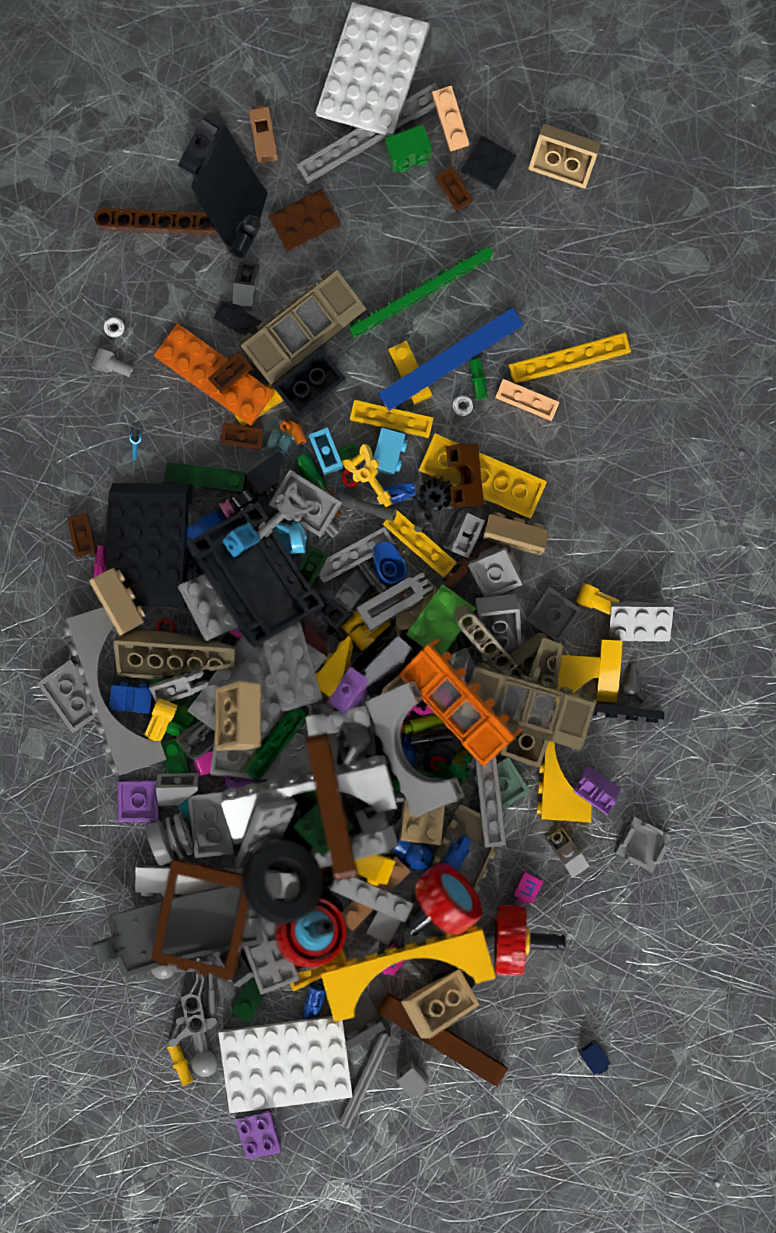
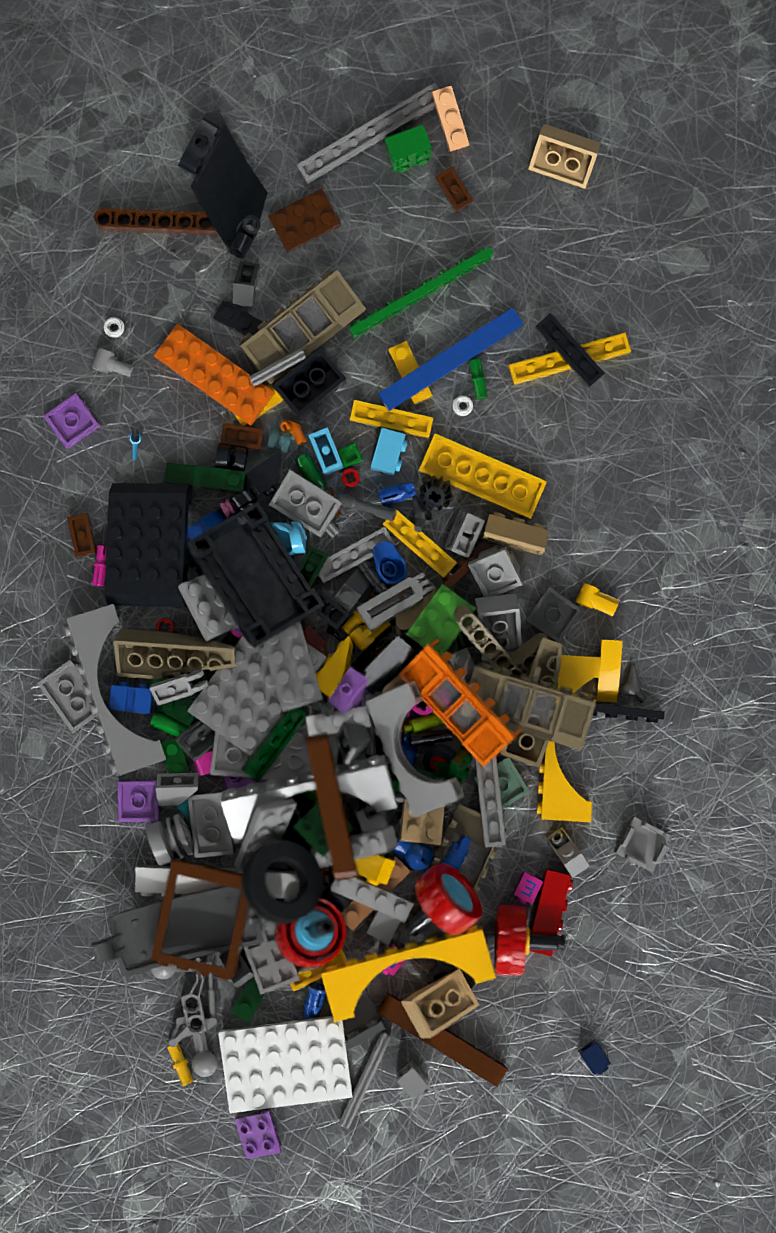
(71, 420): none -> medium lavender tile
(118, 600): tan slope -> none
(161, 716): yellow piece -> none
(224, 457): none -> black wheel
(230, 373): reddish brown plate -> none
(237, 716): tan slope -> none
(241, 539): dark azure bracket -> none
(263, 134): medium nougat brick -> none
(277, 367): none -> light grey axle
(286, 510): light grey piece -> none
(367, 473): yellow piece -> none
(372, 69): white plate -> none
(466, 459): reddish brown arch -> none
(488, 163): black plate -> none
(527, 399): light nougat plate -> none
(551, 904): none -> red brick
(569, 350): none -> black plate
(597, 790): medium lavender hinge -> none
(640, 621): plate -> none

